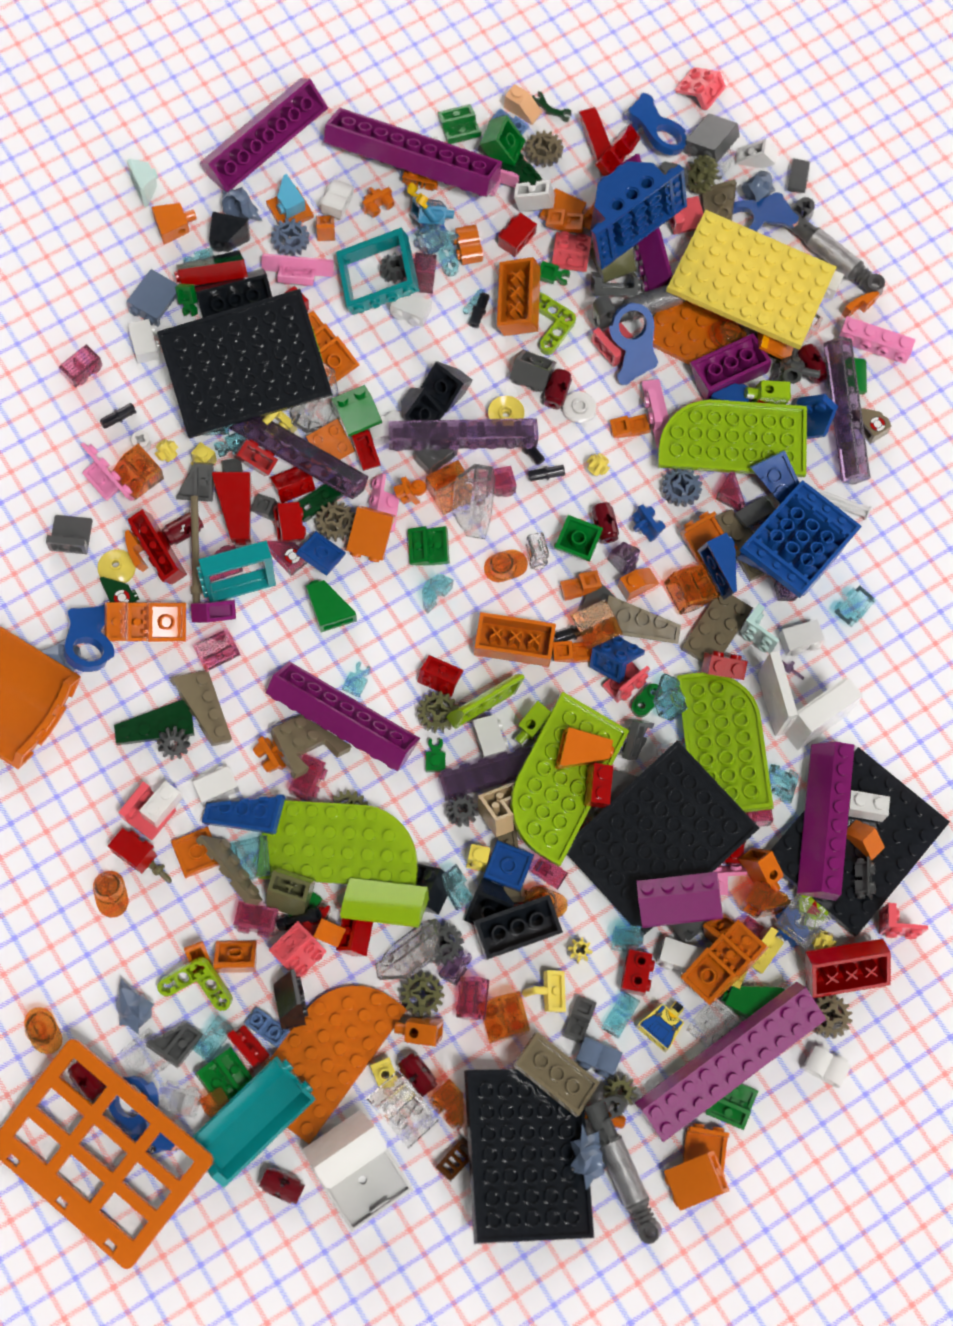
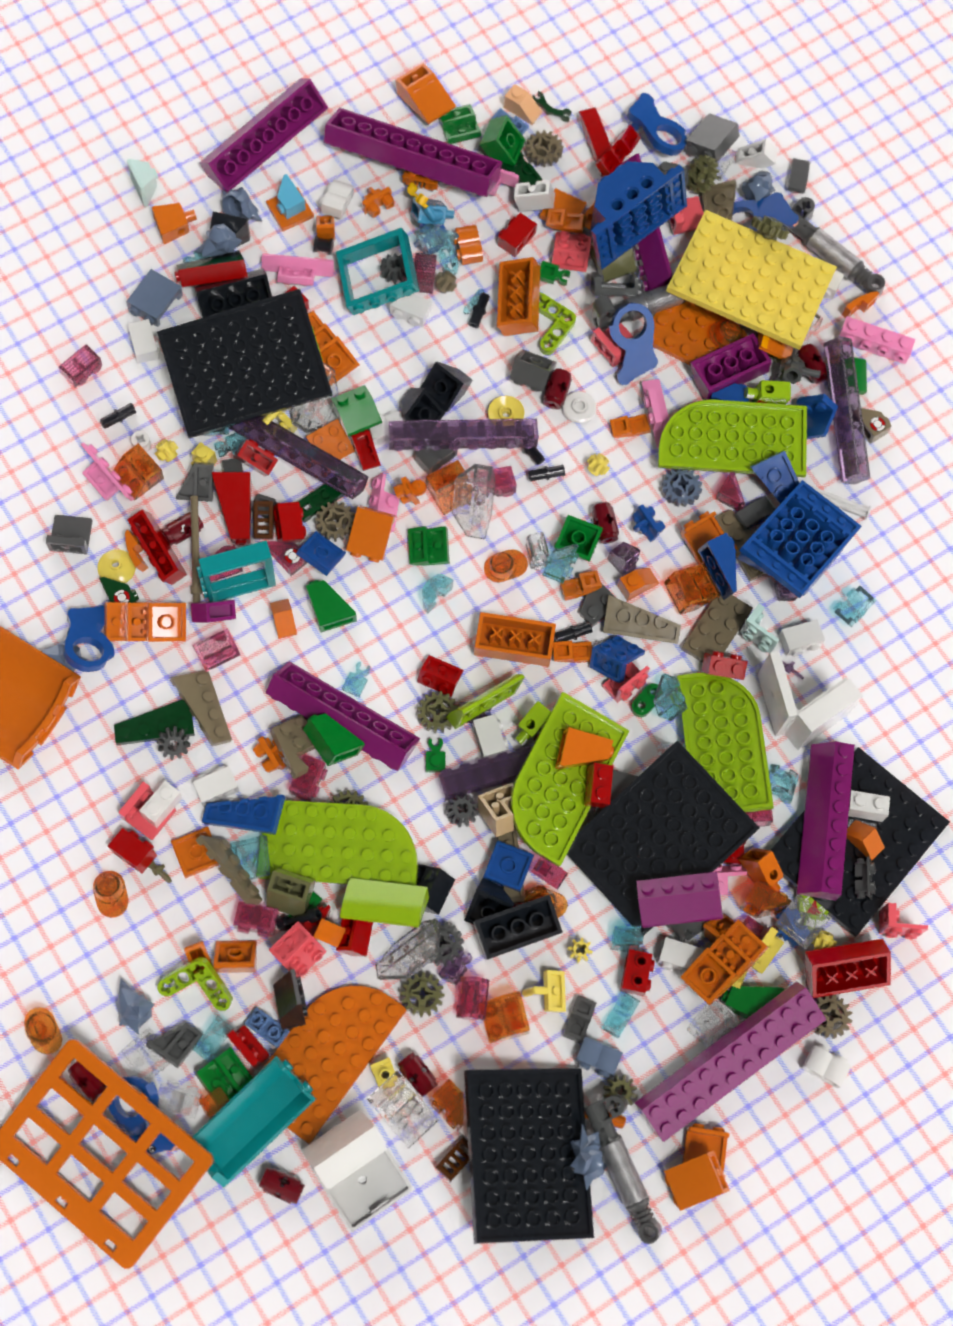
(187, 296): green plate -> none
(219, 241): none -> sand blue hair
(257, 536): none -> reddish brown slope
(283, 618): none -> orange slope
(289, 229): sand blue gear -> none
(292, 484): red bracket -> none
(323, 245): none -> black bush
(332, 739): none -> green slope
(424, 93): none -> orange slope
(429, 1030): orange torso -> none
(446, 281): none -> dark tan gear
(456, 889): clear light blue slope -> none
(478, 858): light yellow brick -> none
(556, 1074): dark tan plate -> none
(559, 563): none -> clear light blue slope
(596, 624): clear orange slope -> none
(636, 739): dark grey wing -> none
(662, 1025): torso -> none
(704, 84): coral bracket -> none
(735, 1106): green slope -> none
(770, 227): none -> olive gear

